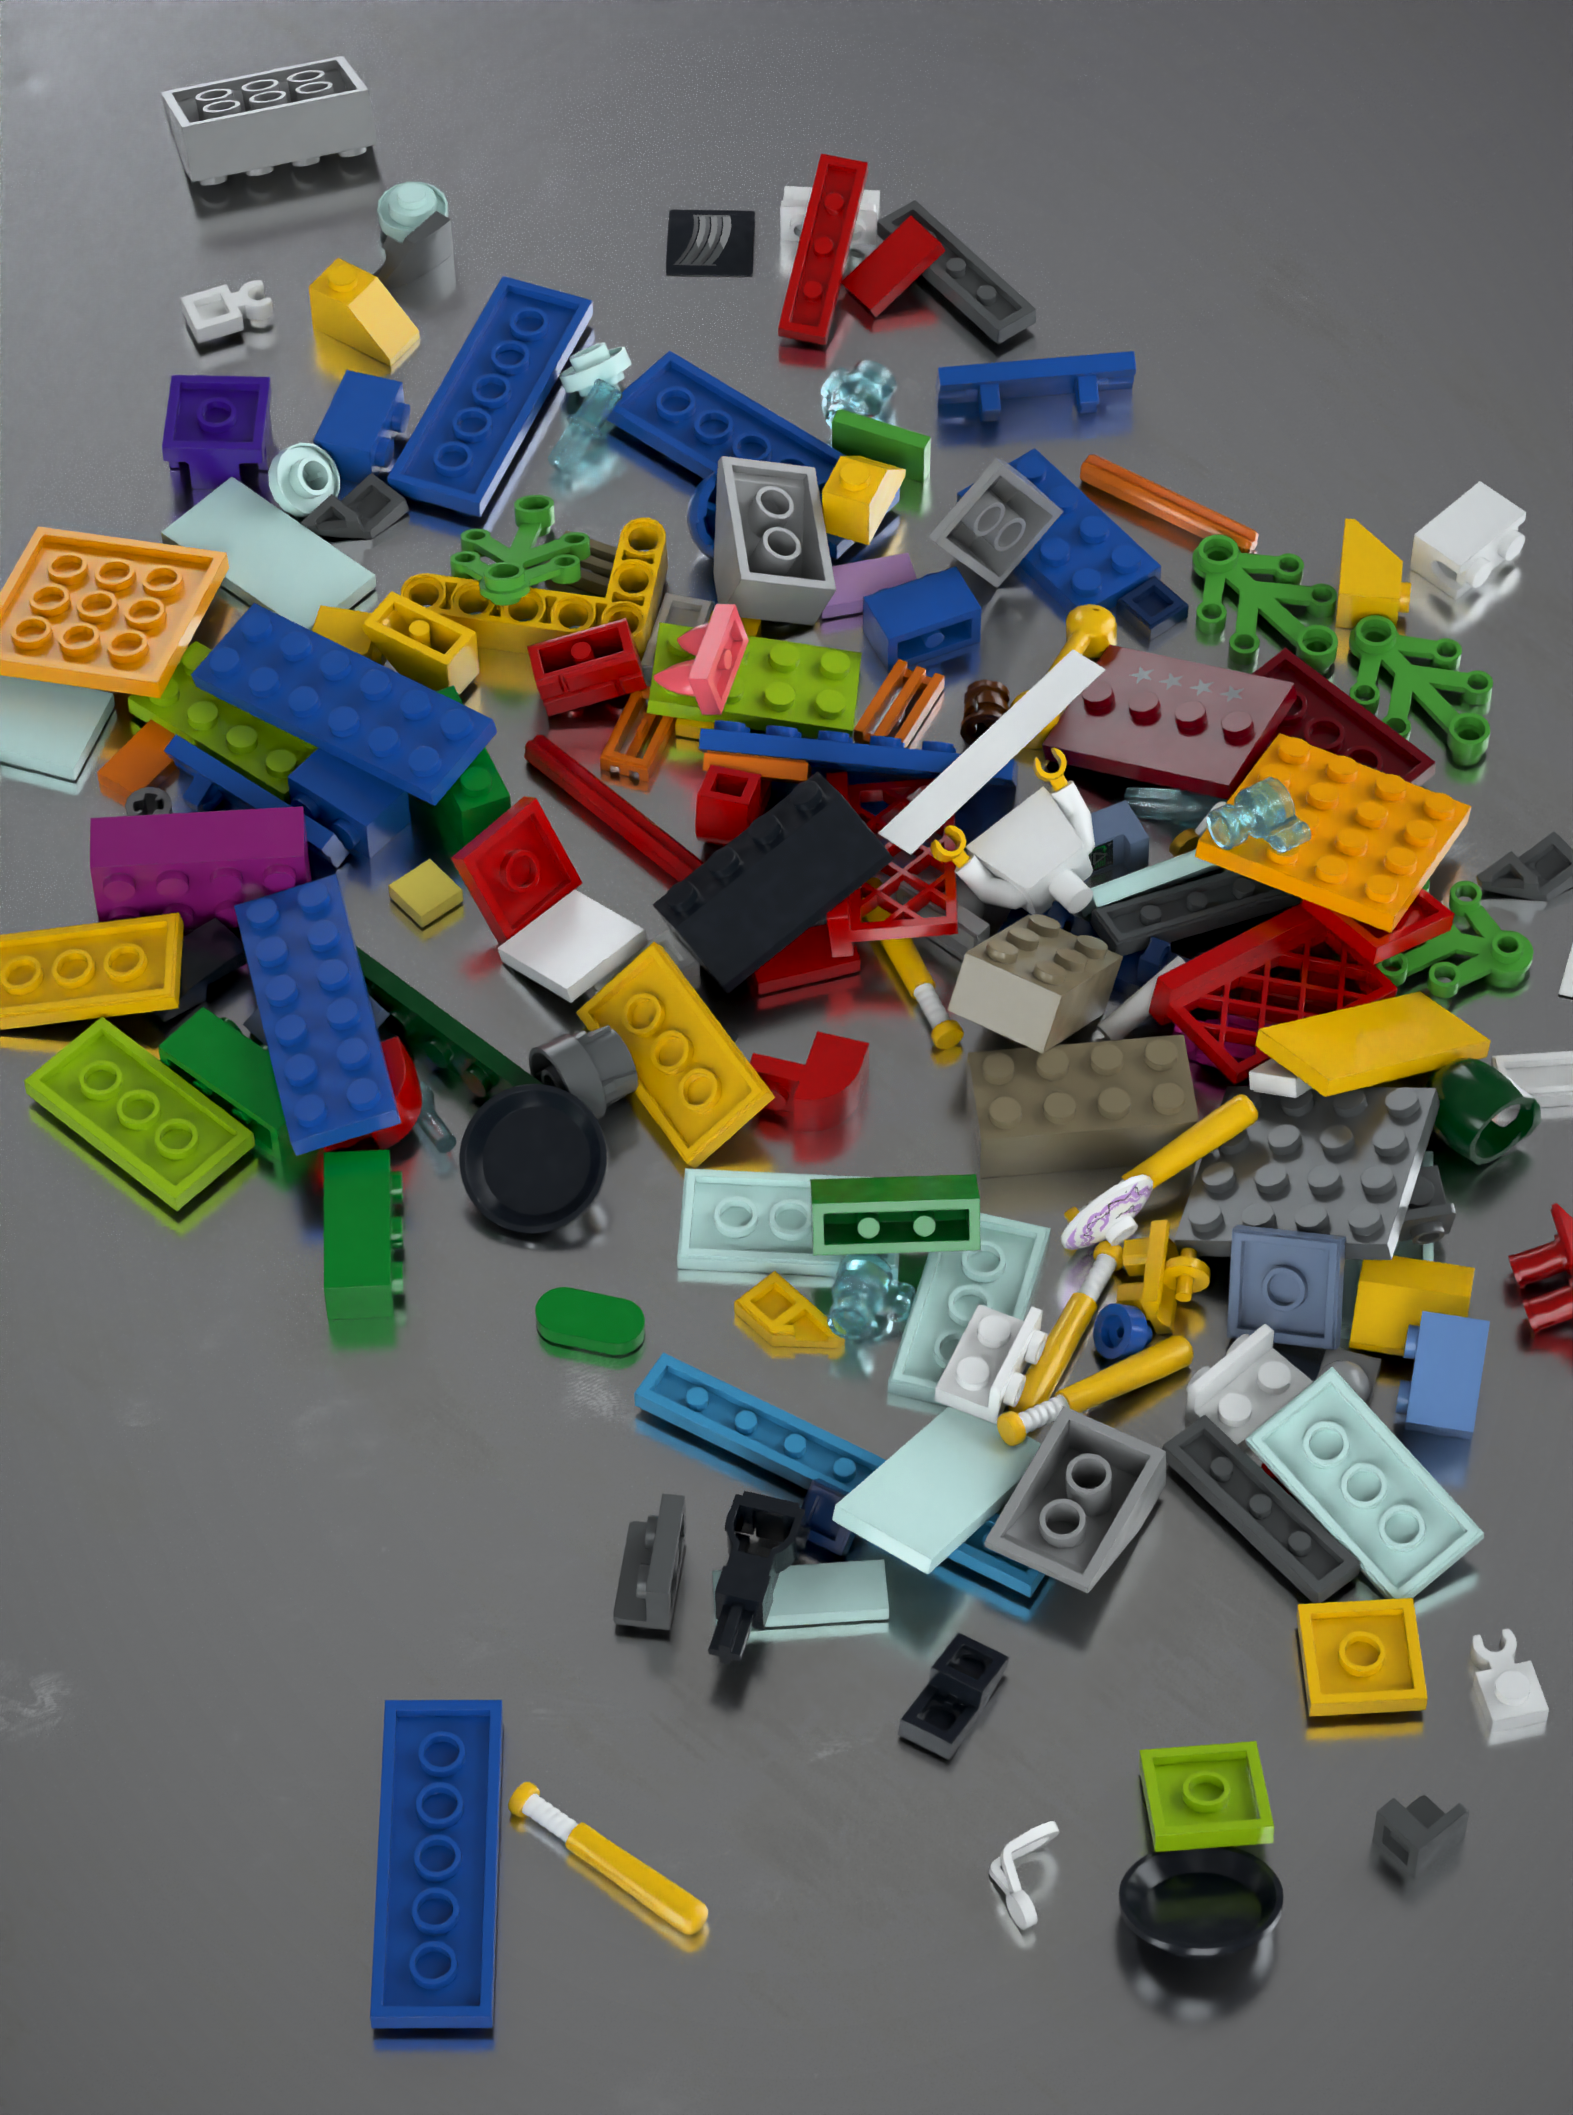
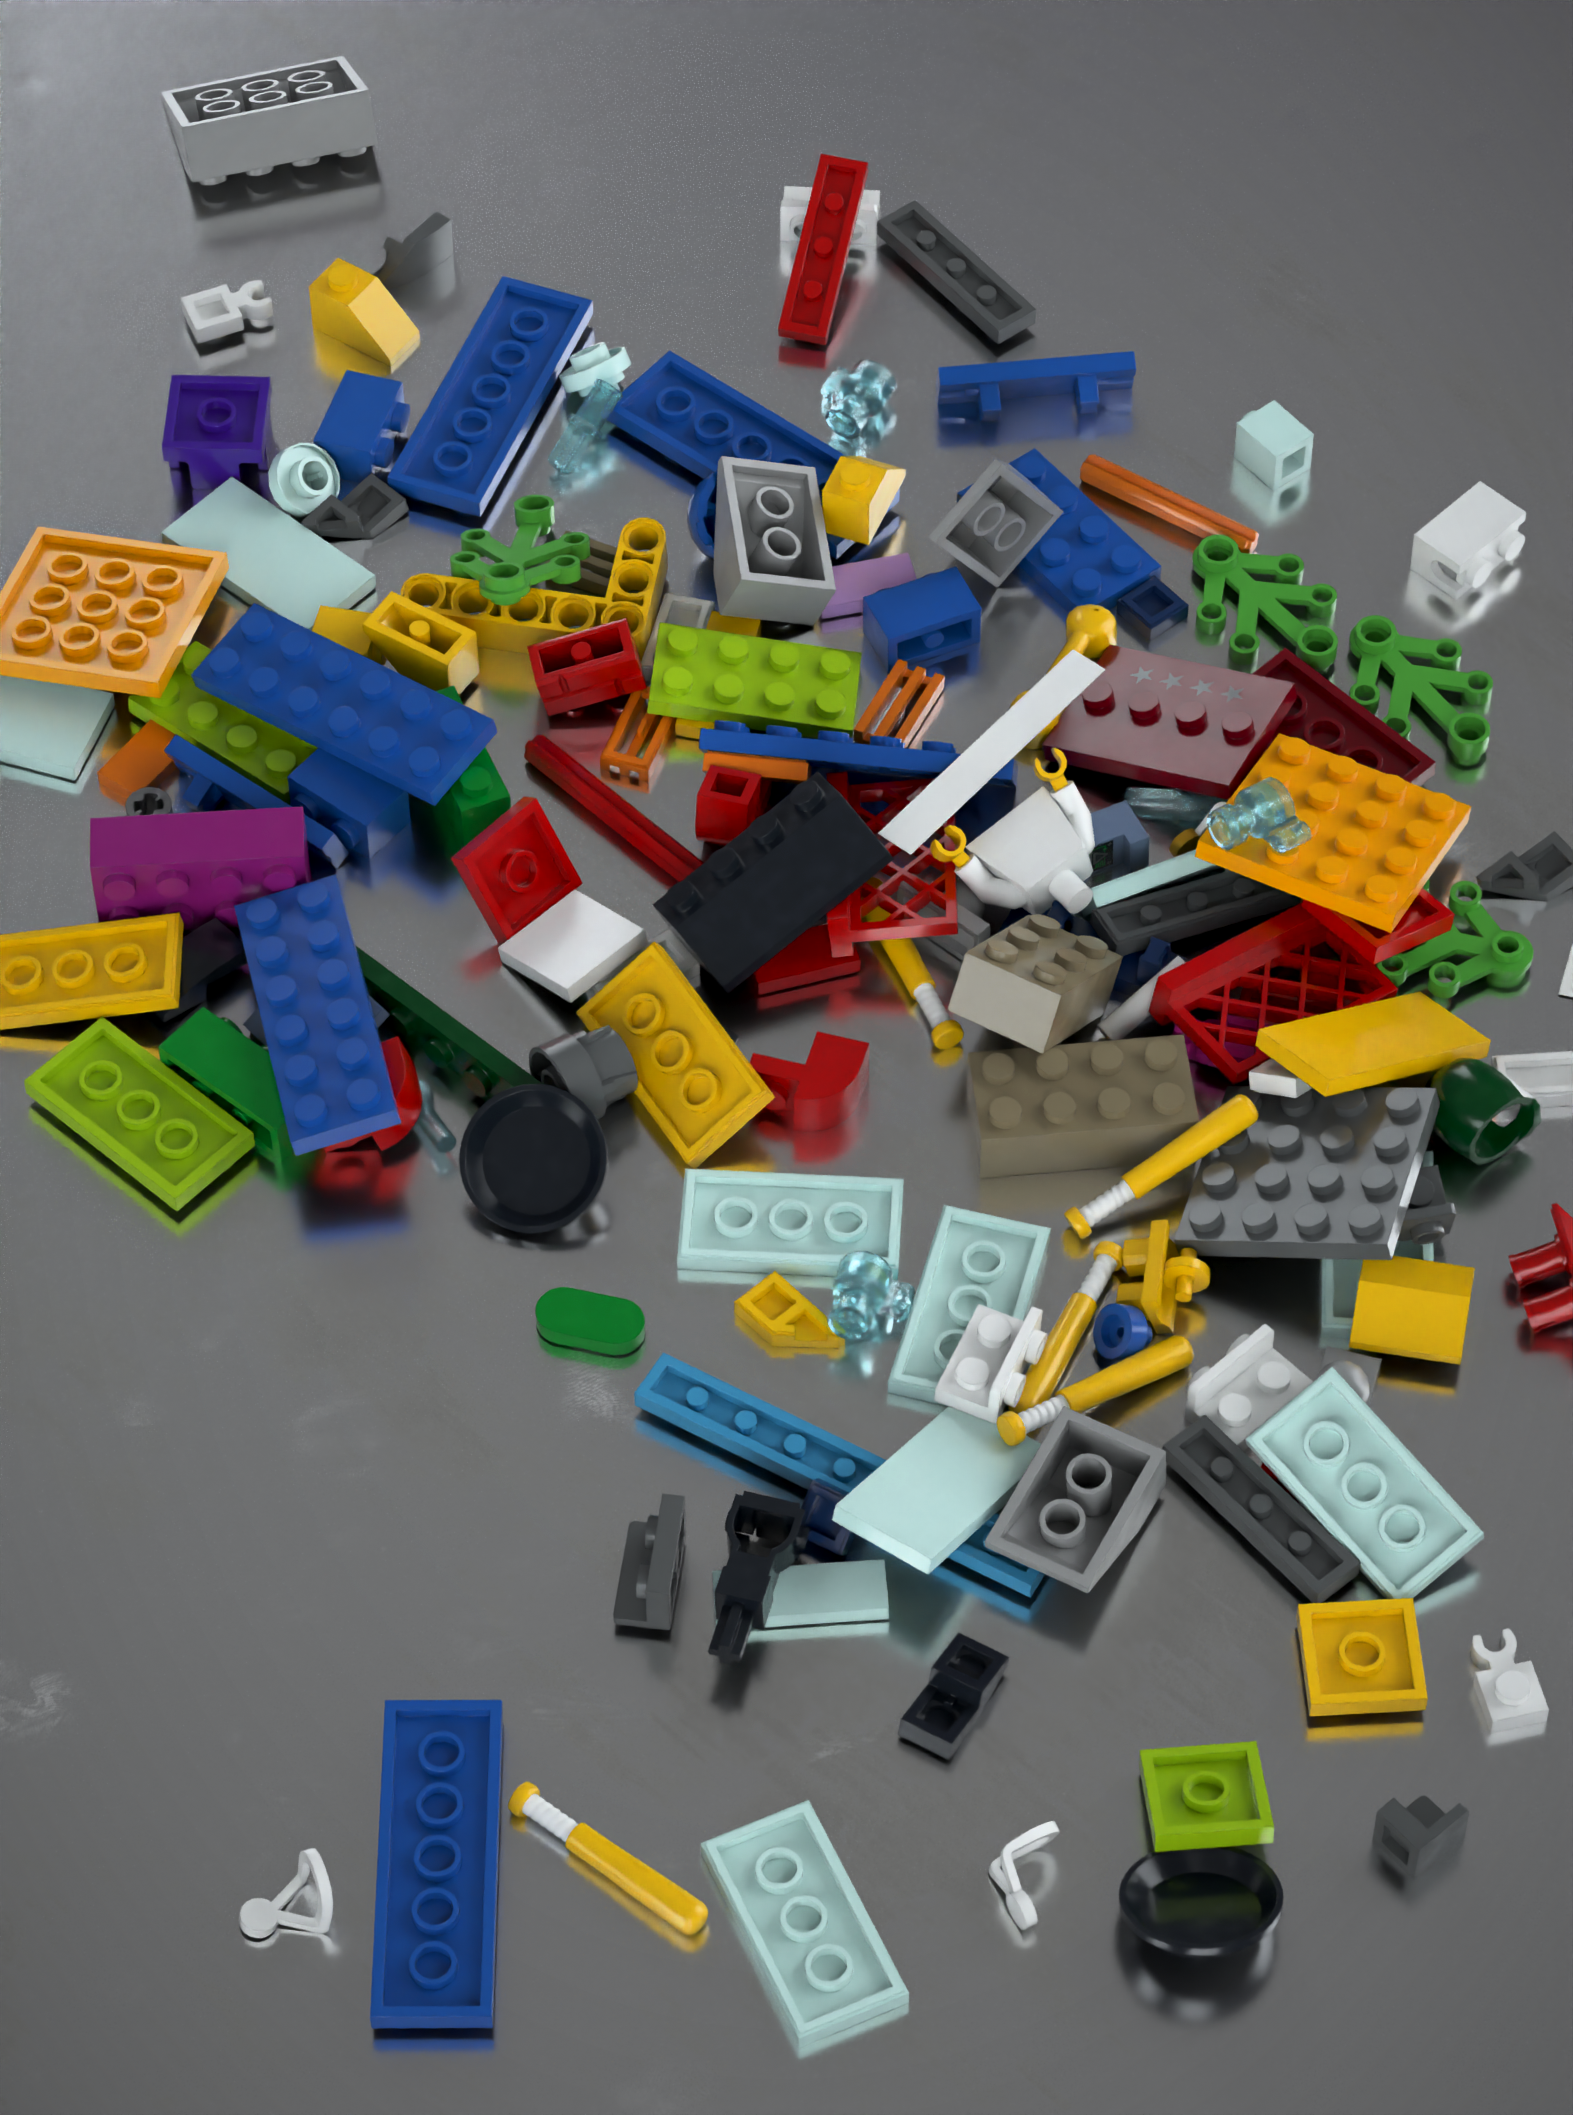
(260, 1916): none -> white piece
(361, 1234): green brick -> none
(408, 206): light aqua plate -> none
(425, 893): light yellow tile -> none
(710, 242): black sticker -> none
(718, 655): coral tile -> none
(804, 1923): none -> light aqua tile
(882, 442): bright green tile -> none
(893, 266): red tile -> none
(895, 1214): green brick -> none
(983, 706): reddish brown bush -> none
(1109, 1215): white dish -> none
(1273, 445): none -> light aqua brick
(1288, 1283): sand blue tile -> none
(1369, 579): yellow slope -> none
(1445, 1374): medium blue brick -> none

